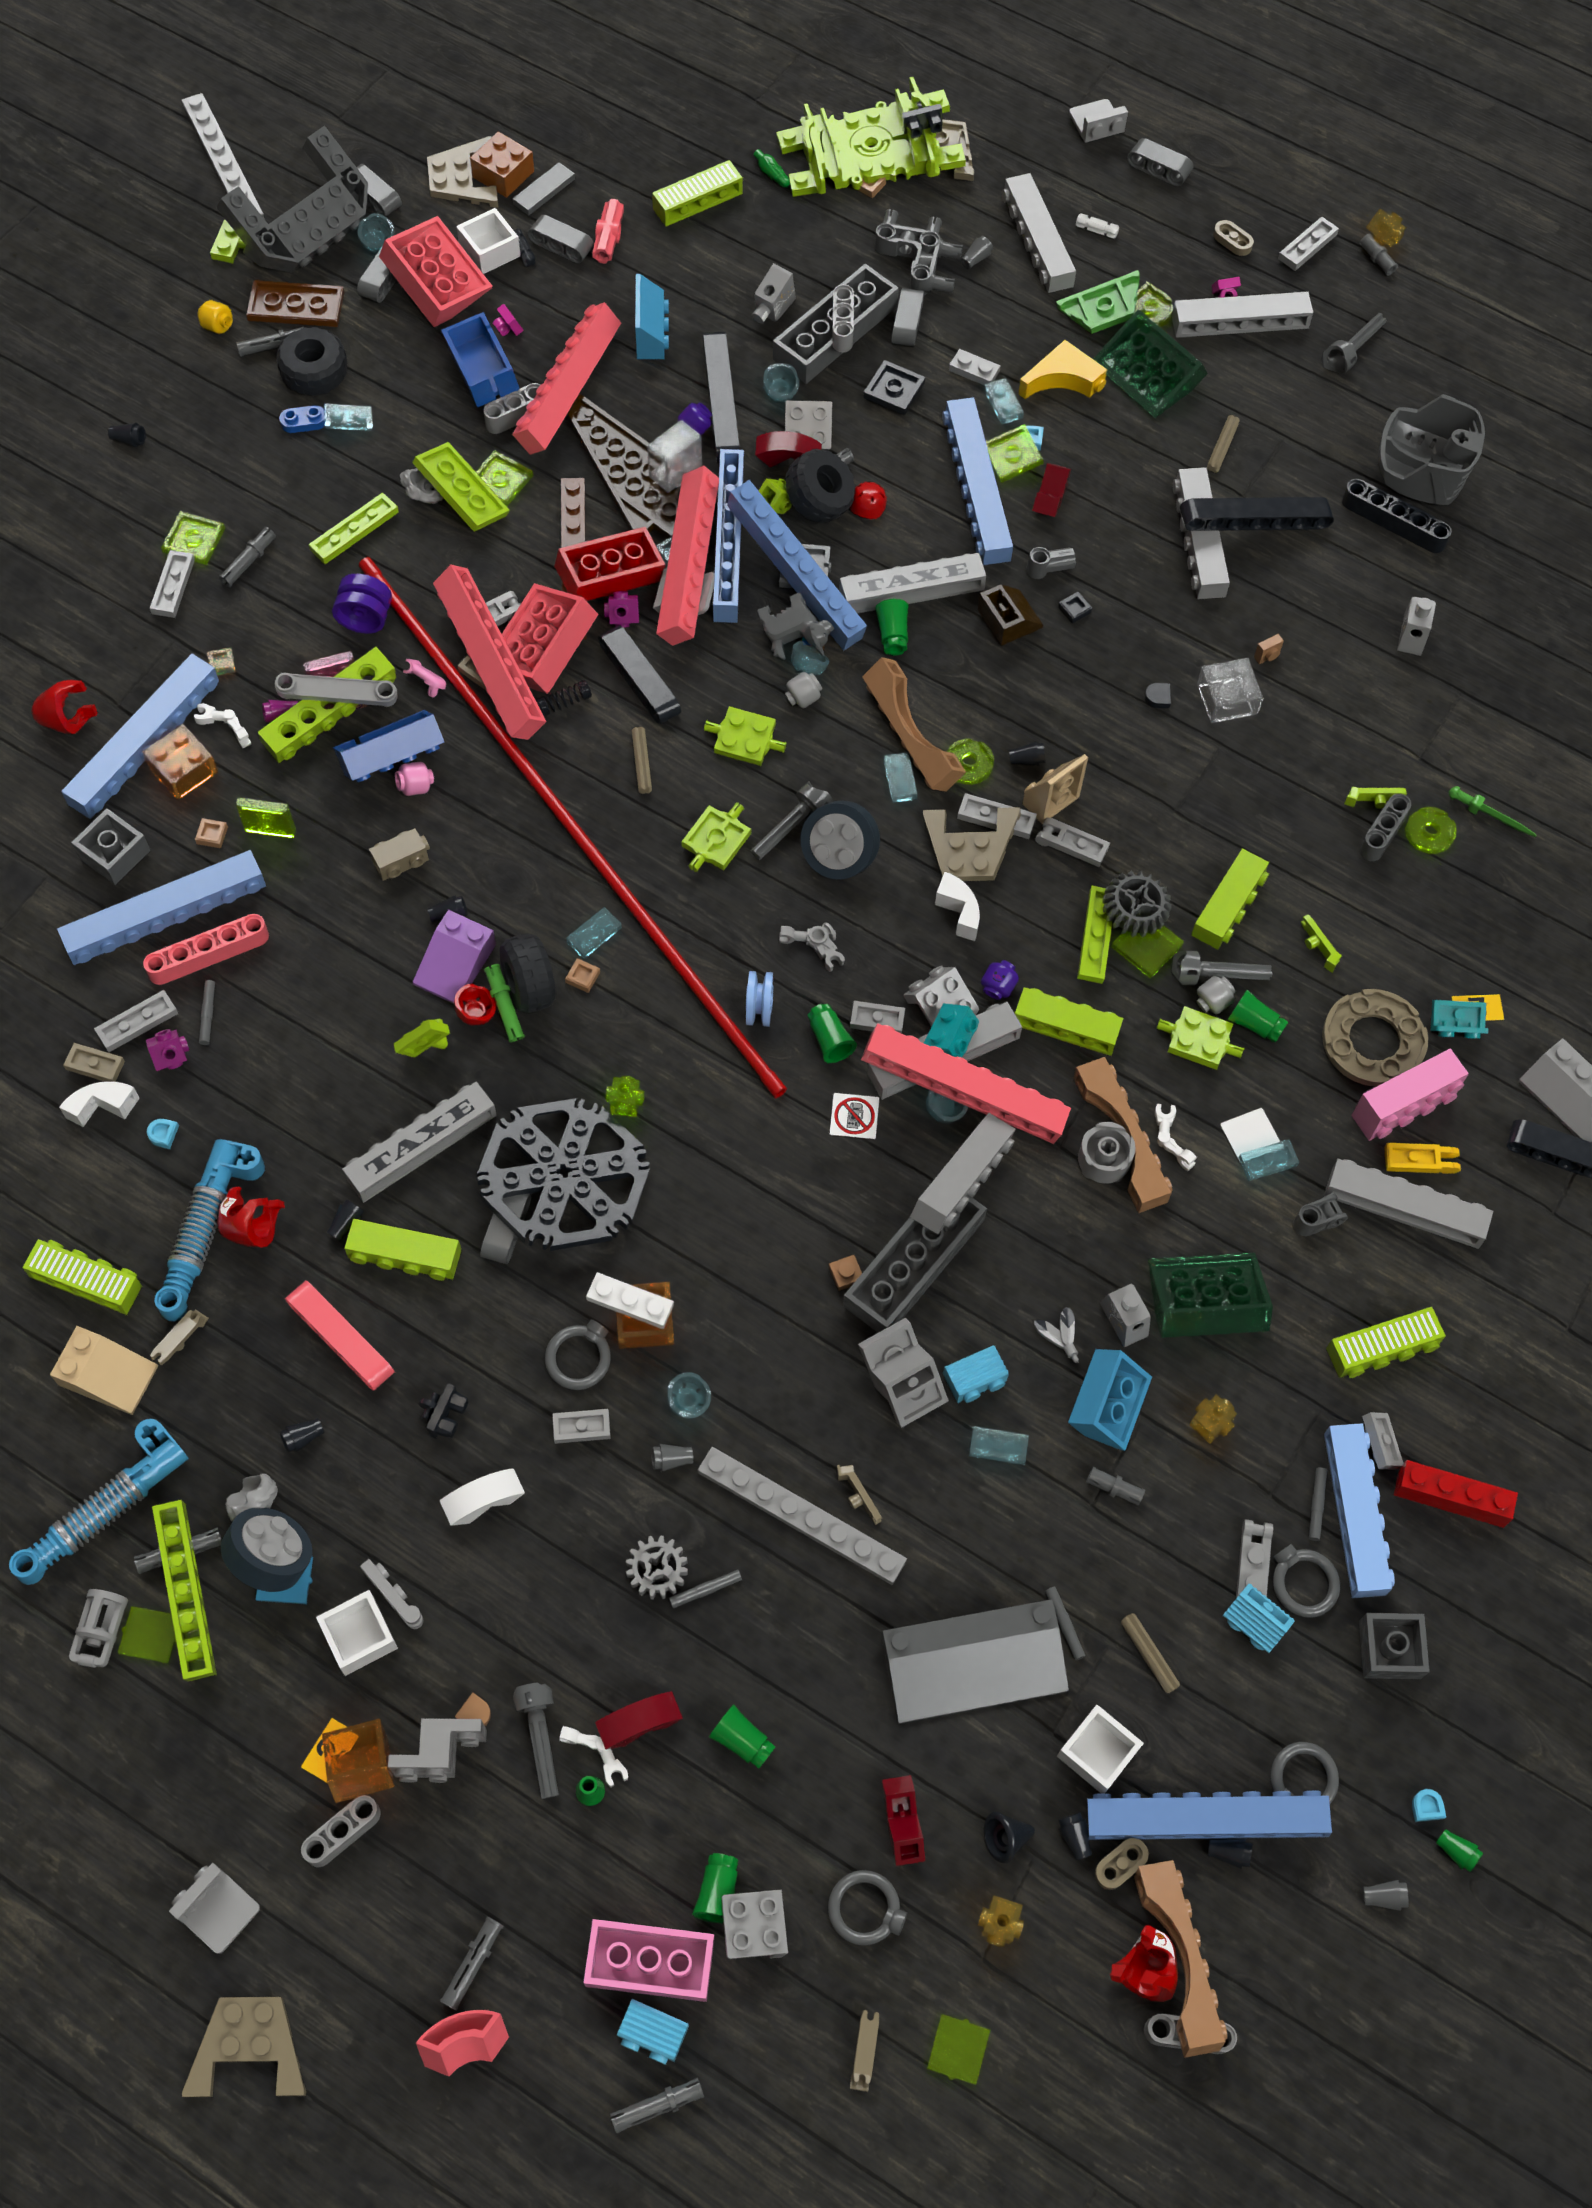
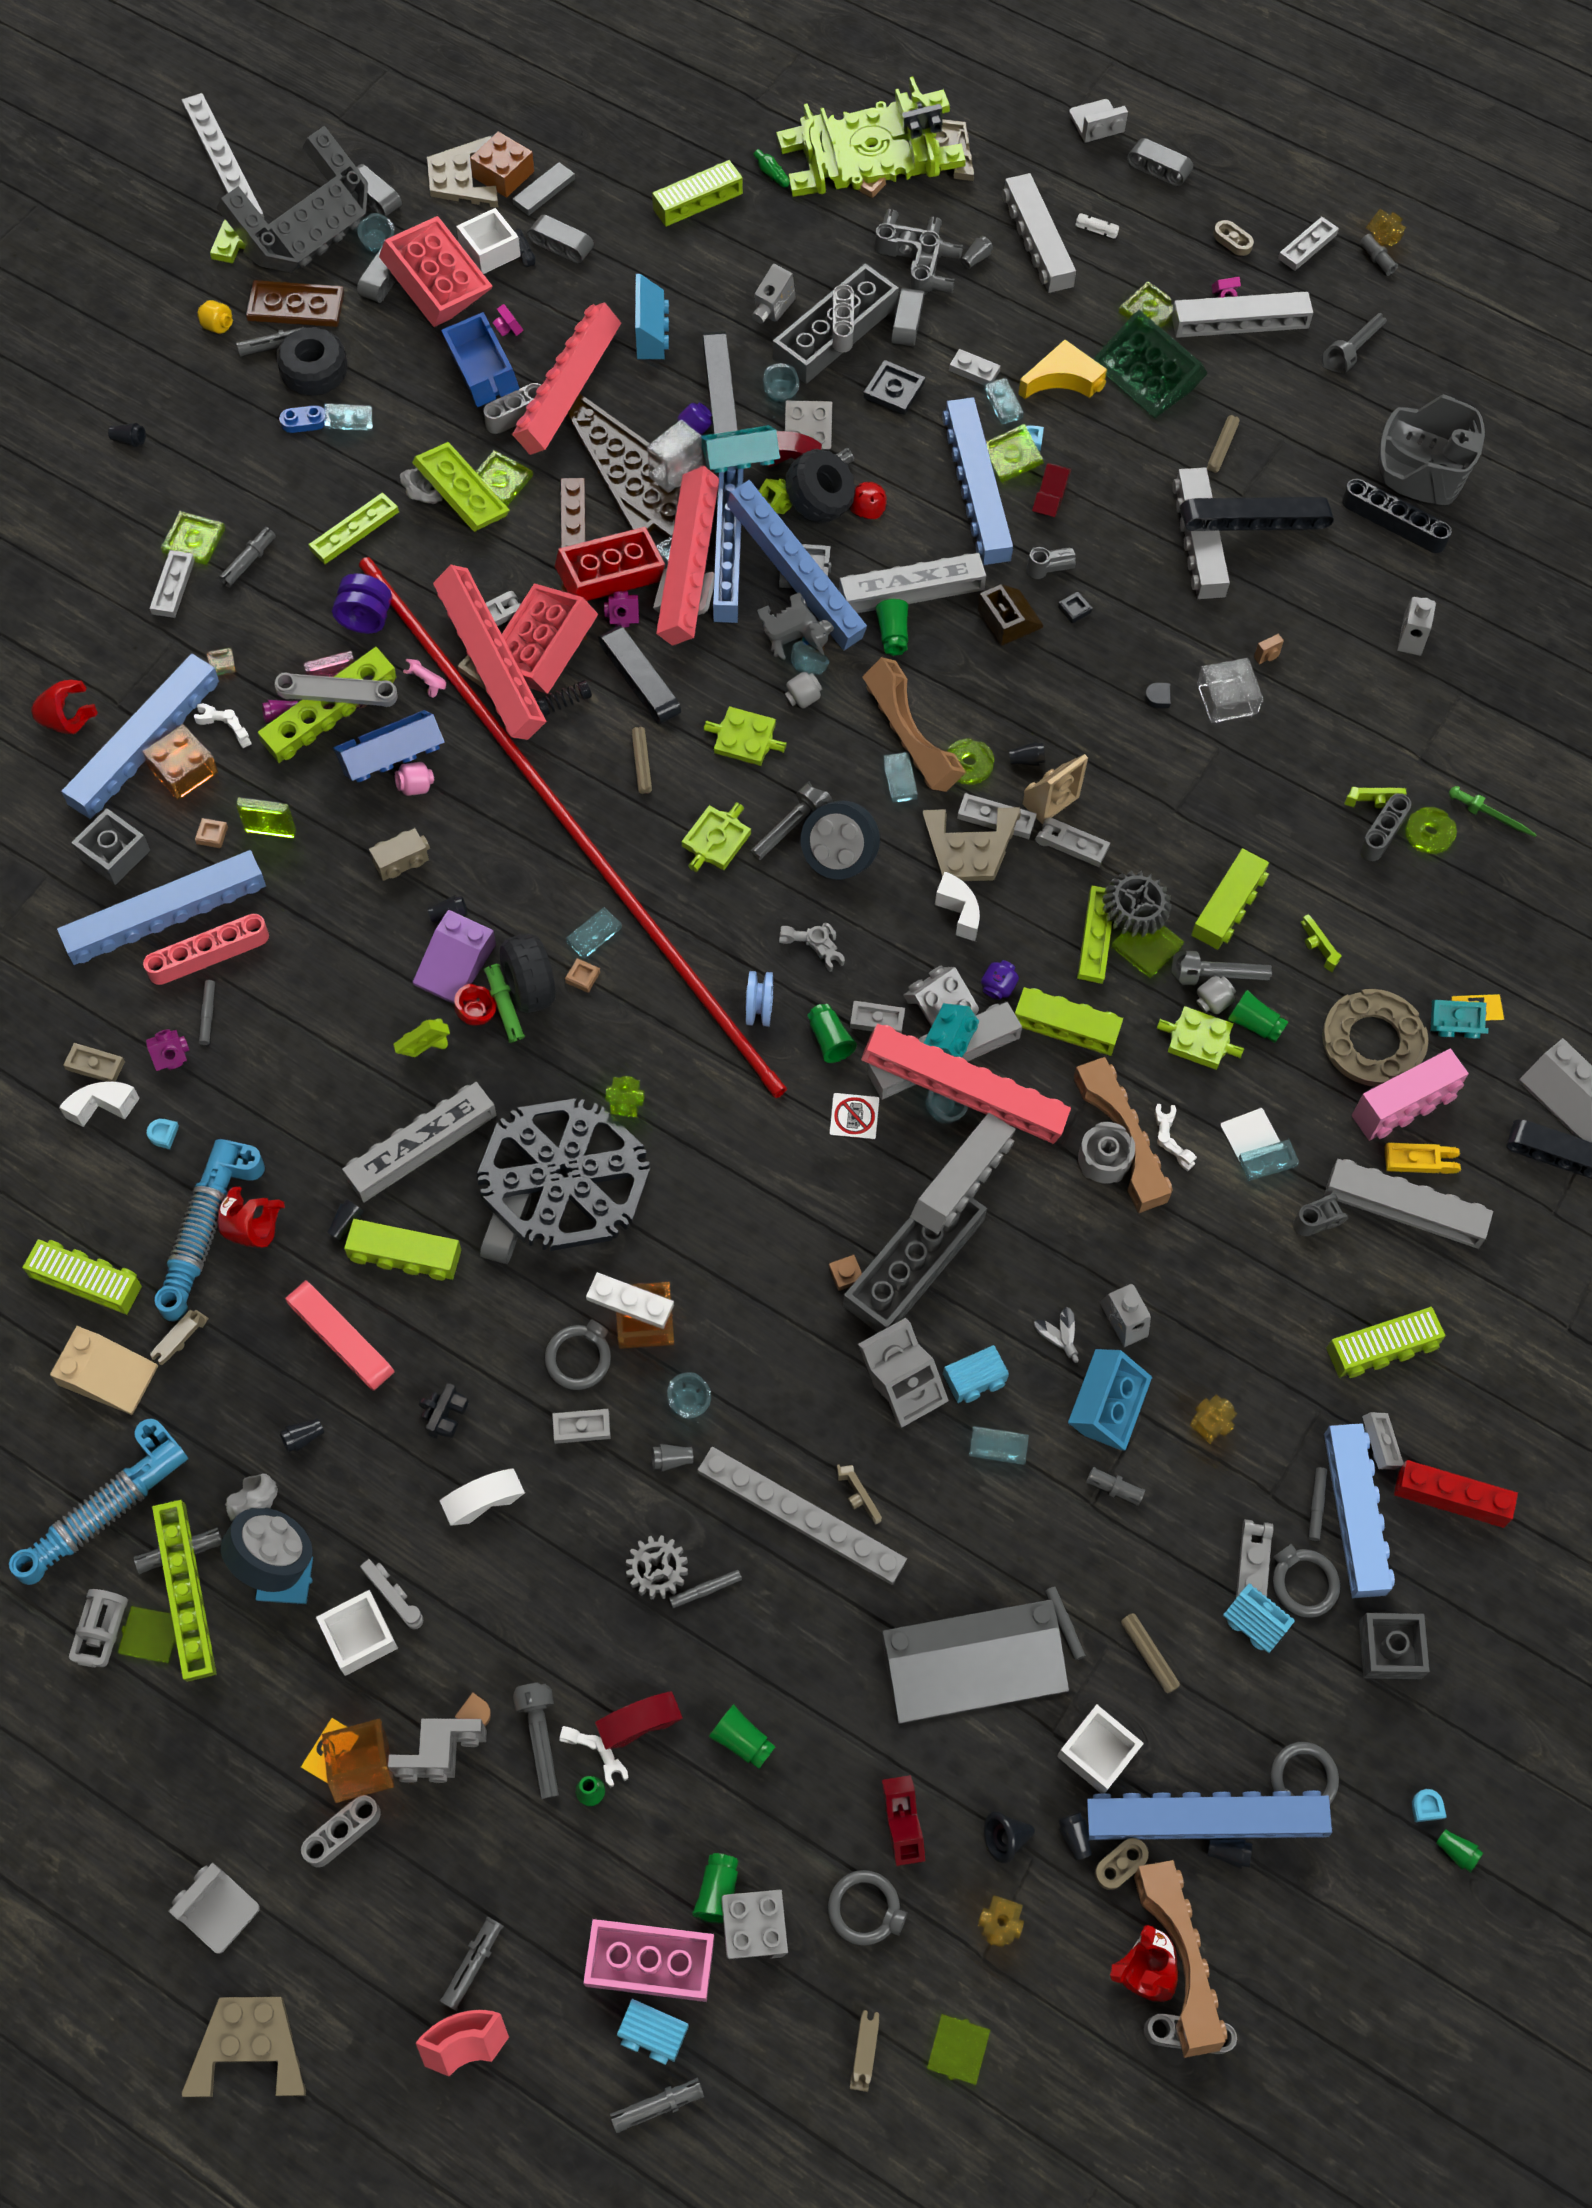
(136, 1021): light grey plate -> none
(608, 231): coral piece -> none
(740, 448): none -> teal slope
(1103, 304): bright green wing -> none
(1209, 1295): clear green slope -> none
(1387, 1895): dark grey cone -> none

